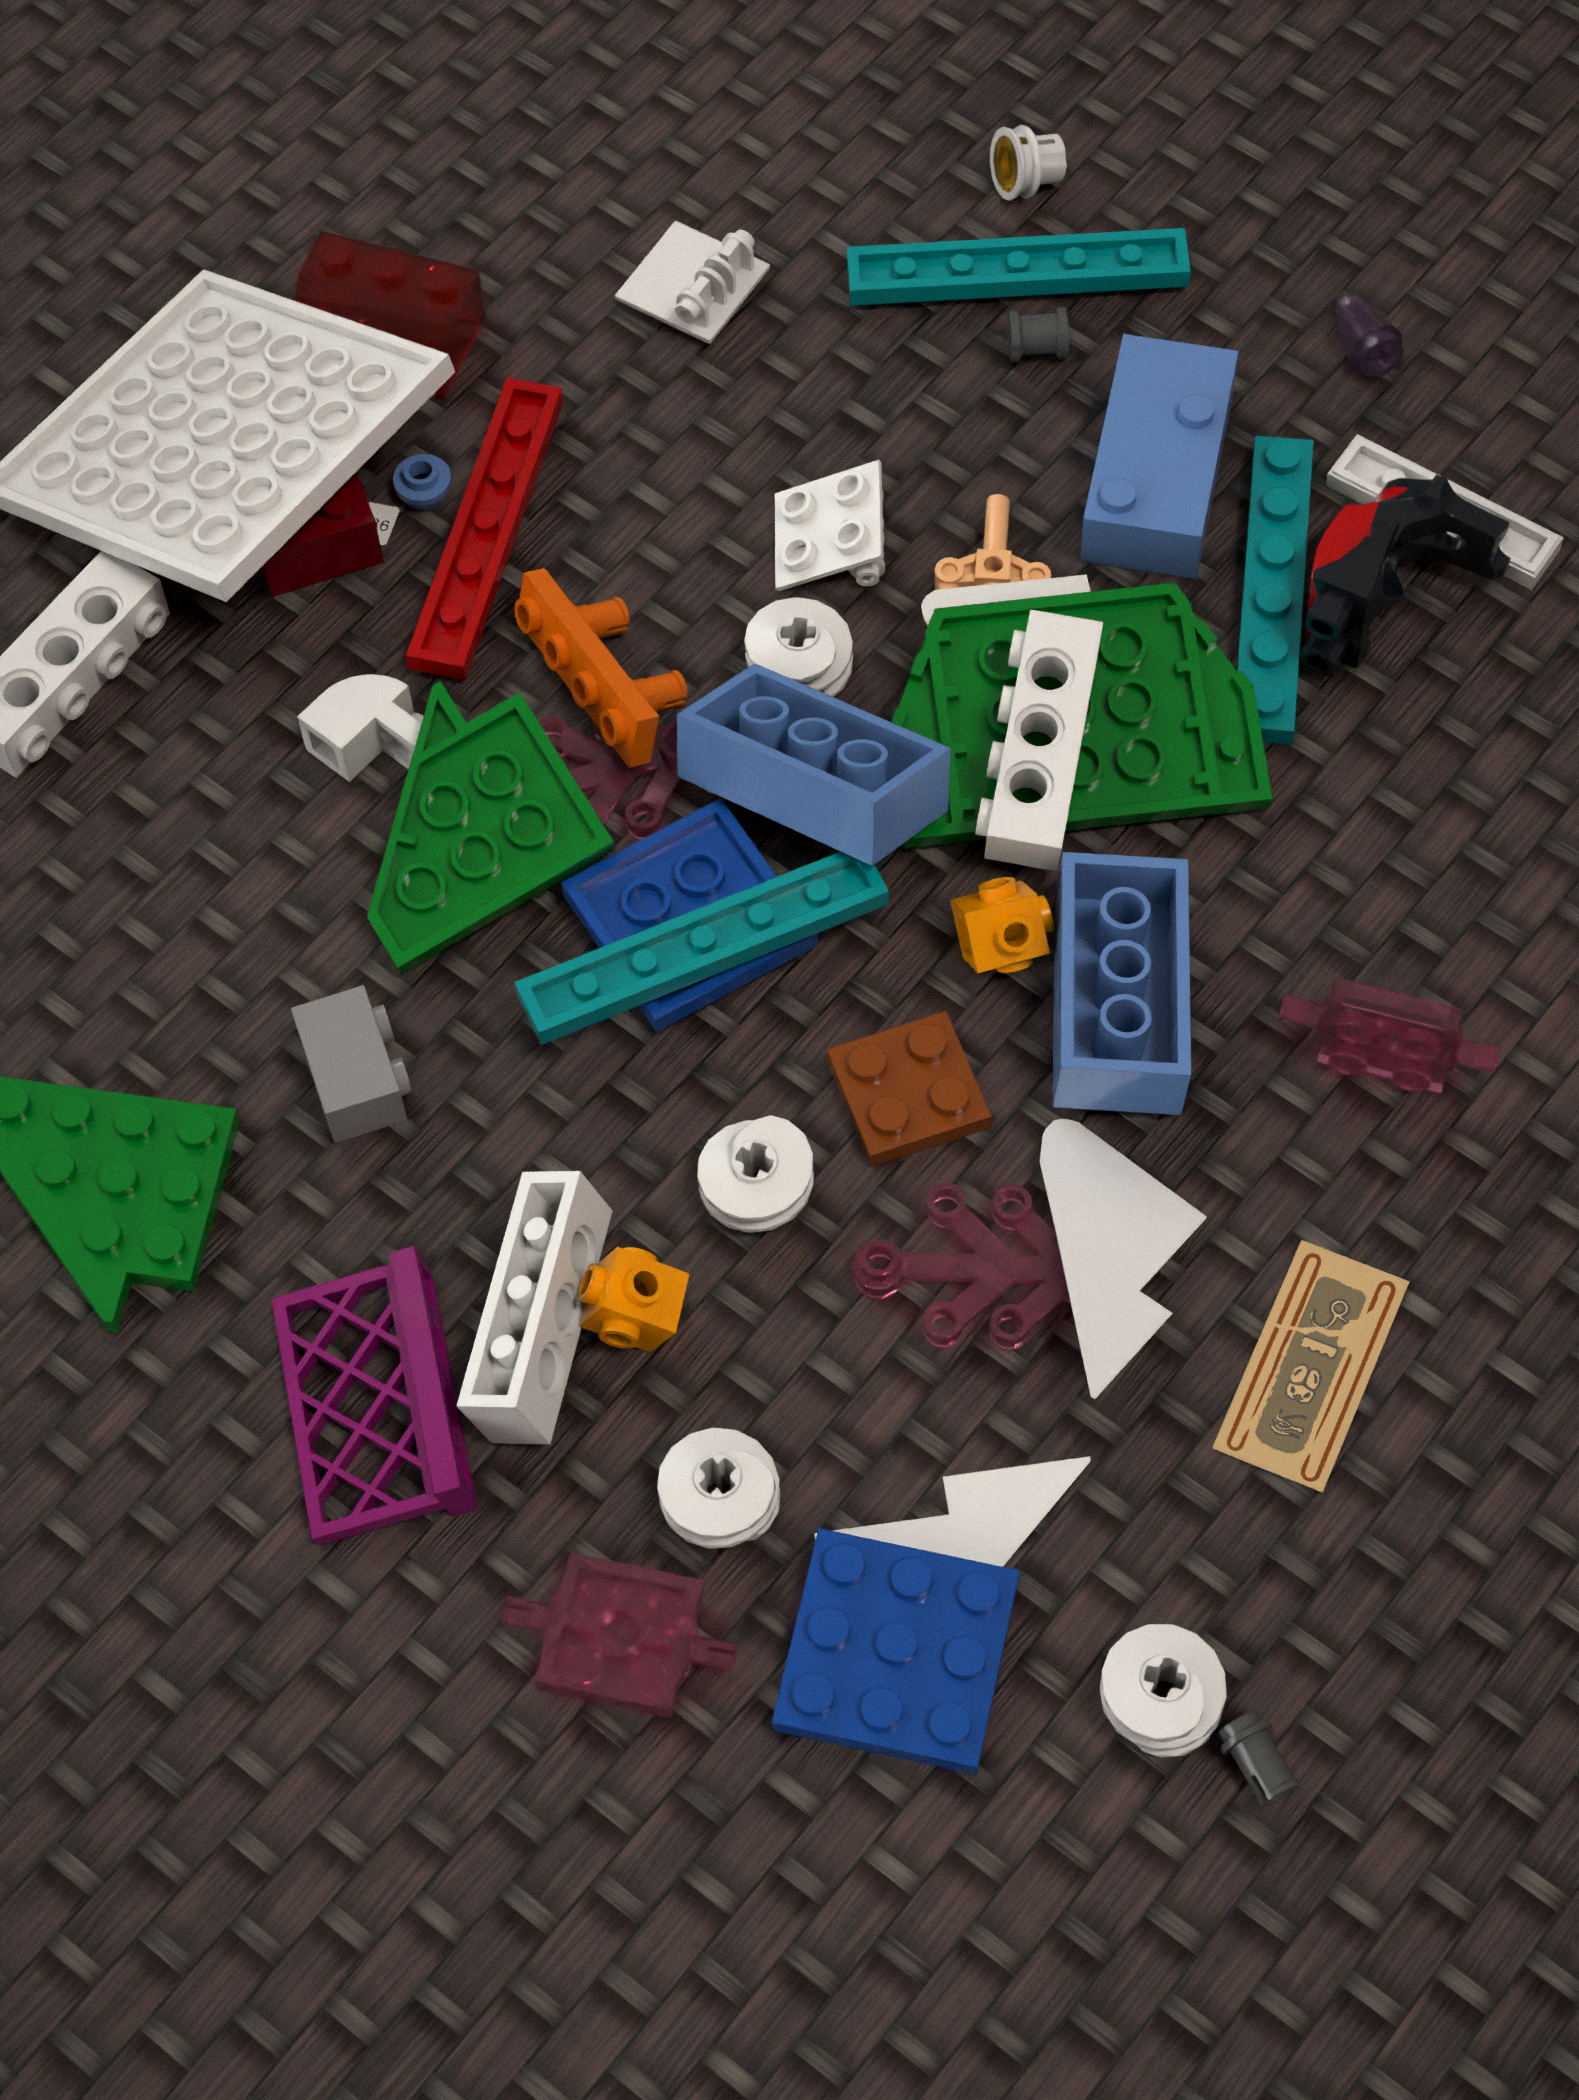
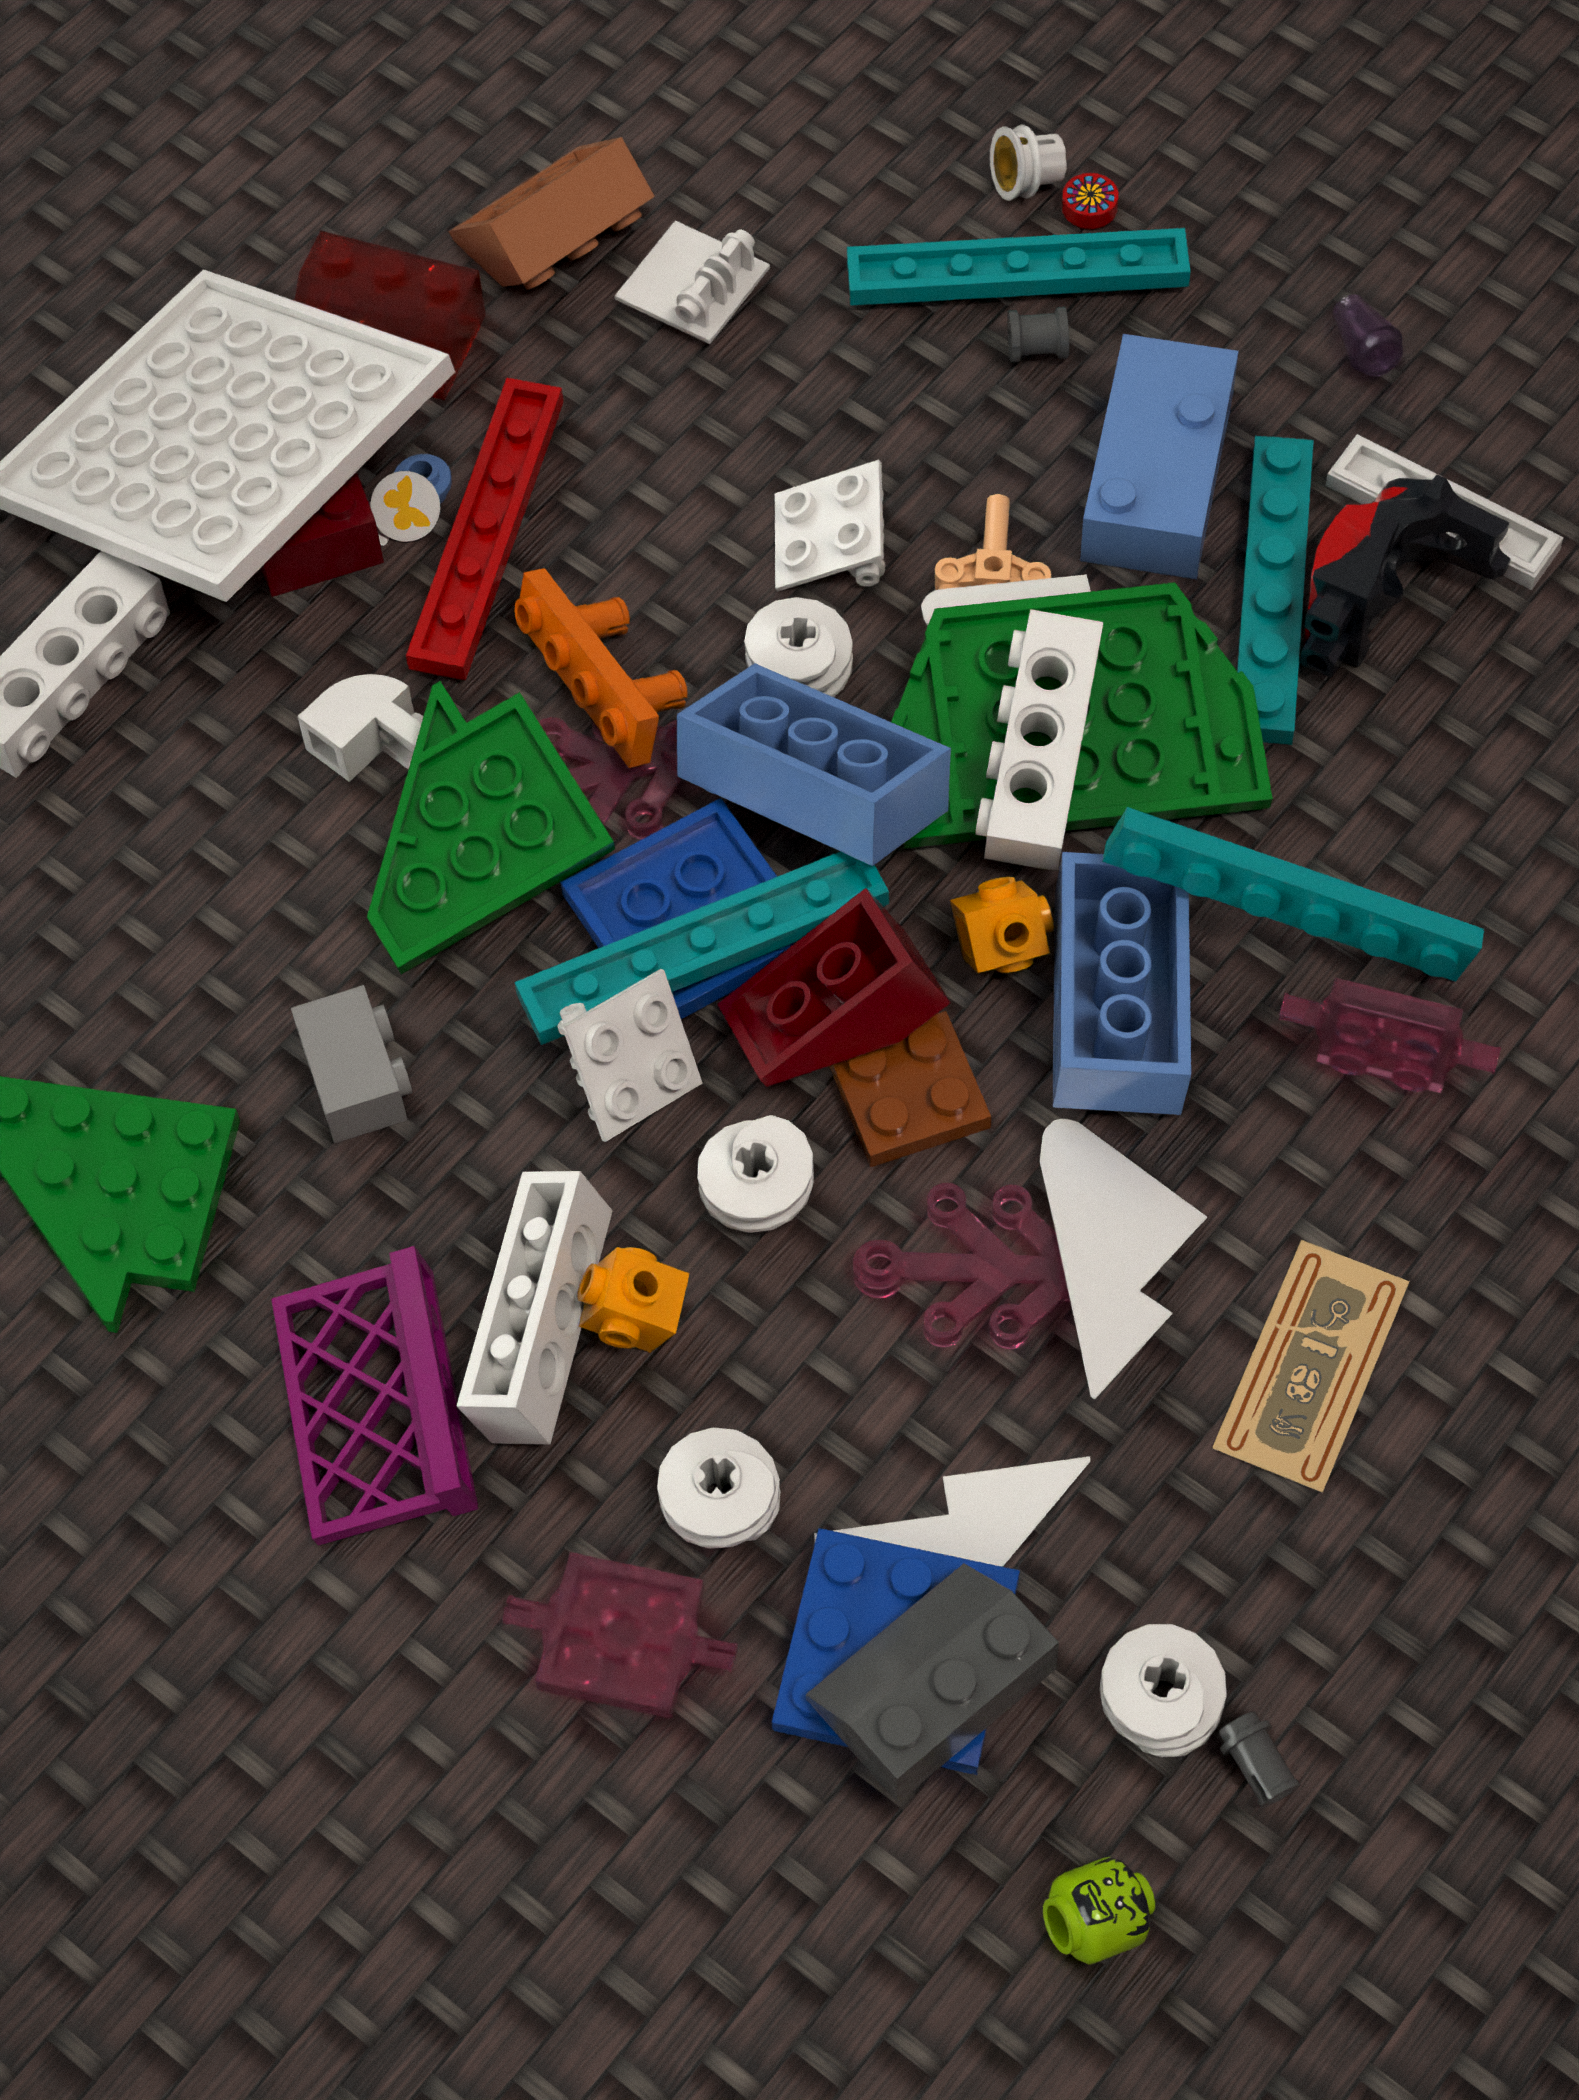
(405, 506): none -> white sticker
(555, 214): none -> nougat slope
(630, 1054): none -> white hinge
(834, 994): none -> dark red slope
(935, 1678): none -> dark grey slope
(1090, 200): none -> tile
(1098, 1910): none -> lime head
(1292, 895): none -> teal plate

